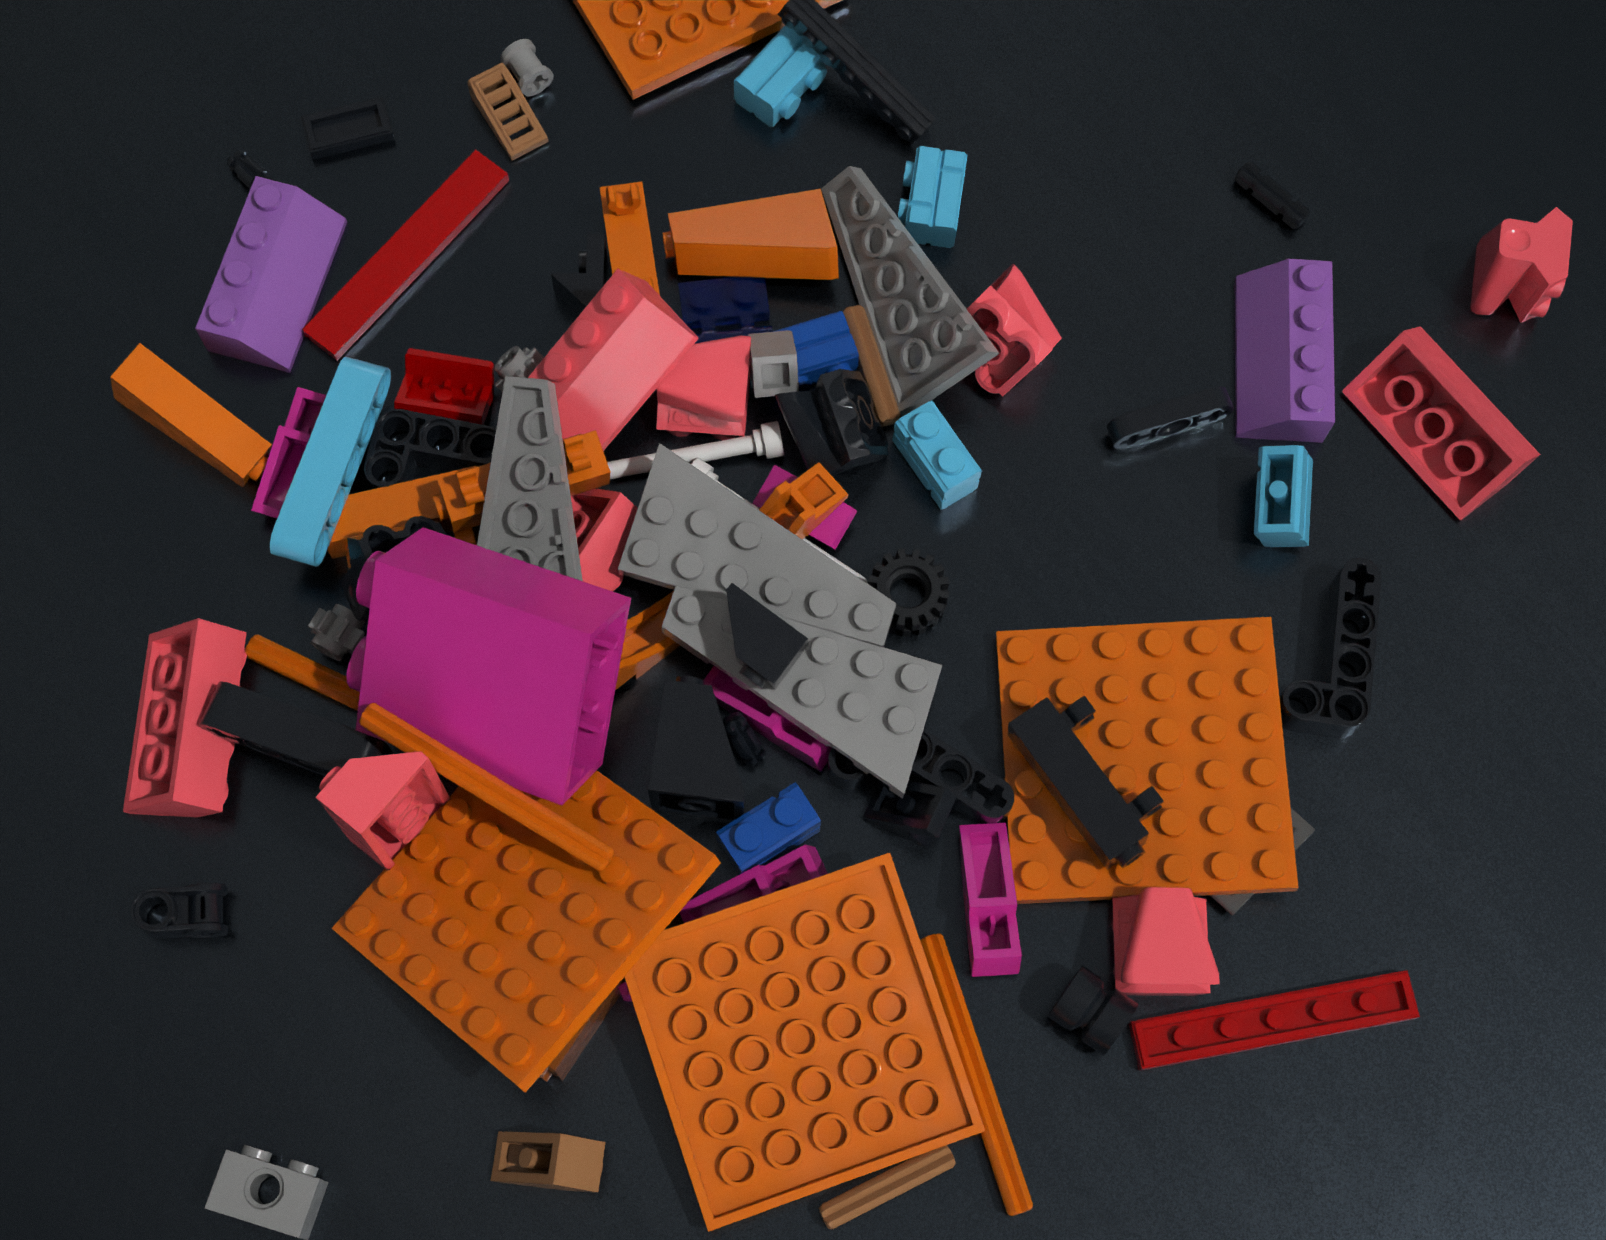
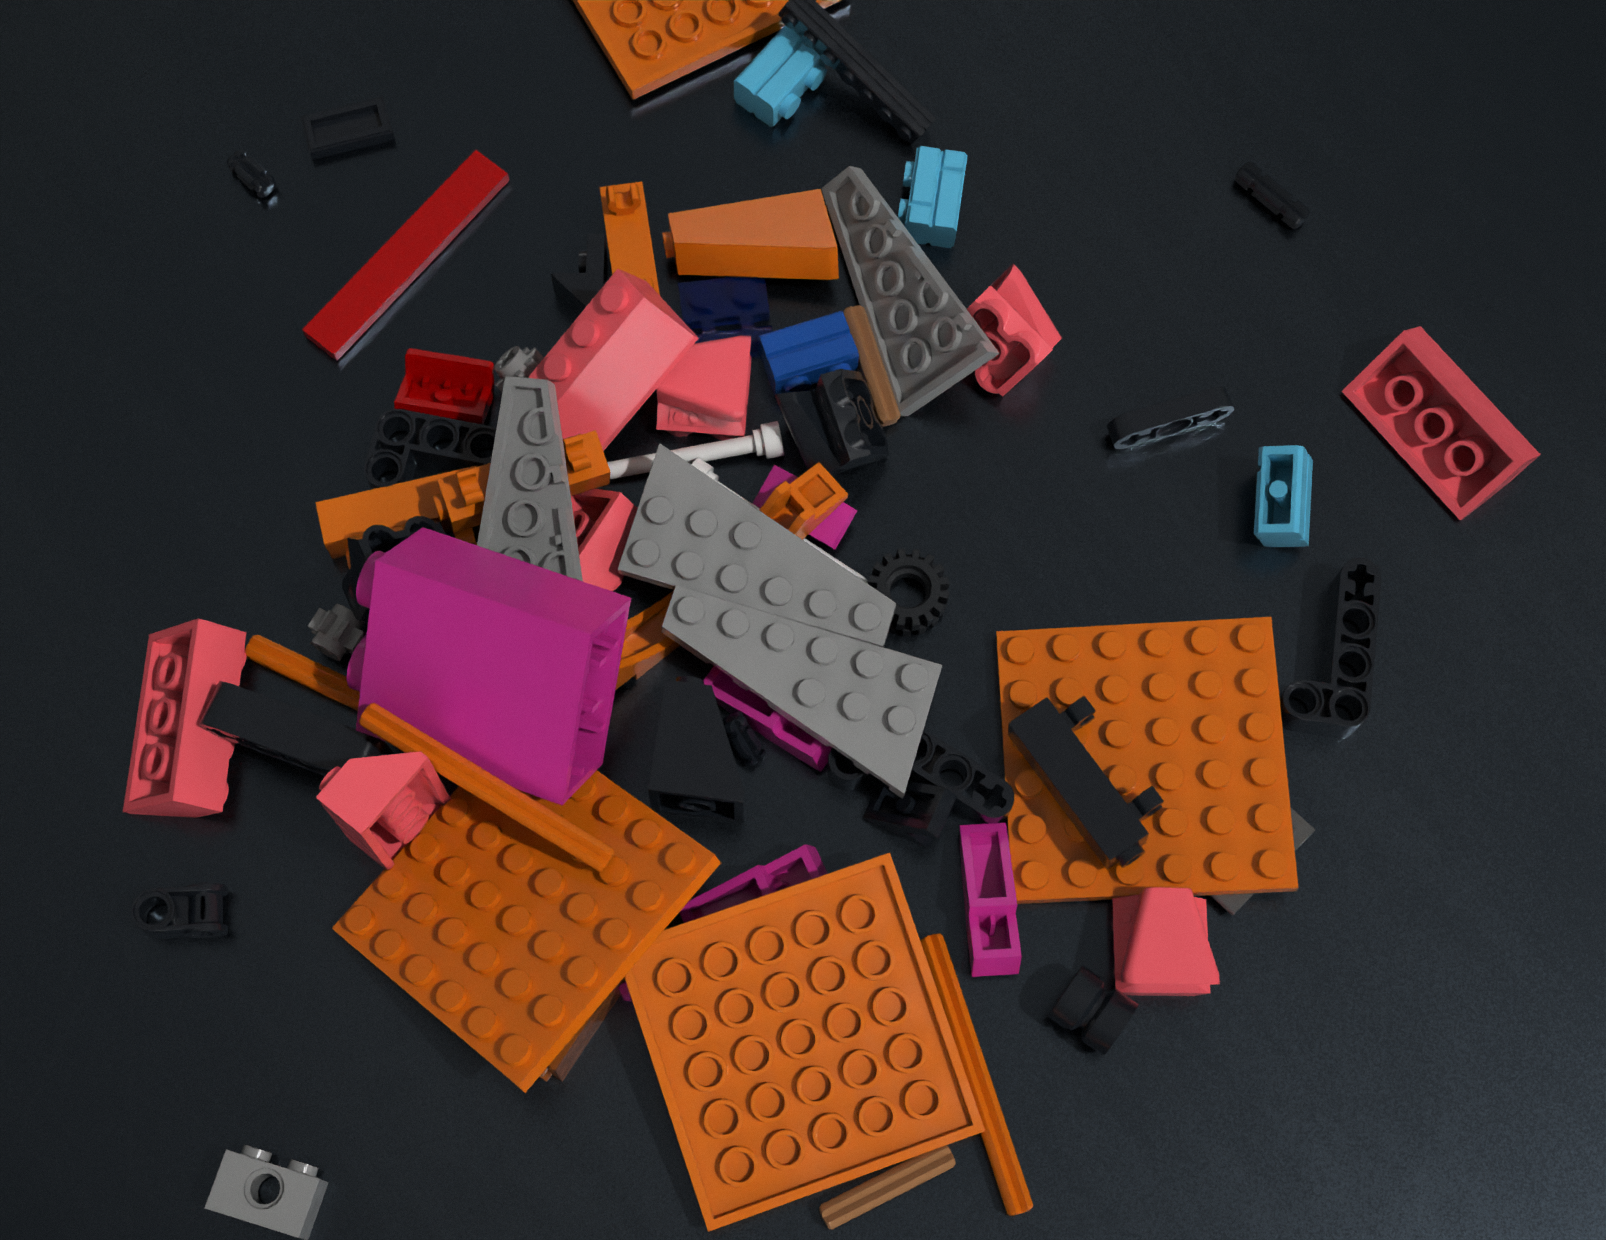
(189, 416): orange slope -> none
(270, 275): medium lavender slope -> none
(287, 452): dark pink slope -> none
(330, 462): medium azure beam -> none
(495, 87): medium nougat slope -> none
(526, 67): light grey bush -> none
(548, 1161): medium nougat slope -> none
(762, 640): black slope -> none
(768, 830): blue brick -> none
(773, 363): light grey panel -> none
(936, 455): medium azure brick -> none
(1273, 1020): red tile -> none
(1285, 352): medium lavender slope -> none
(1522, 264): coral piece -> none

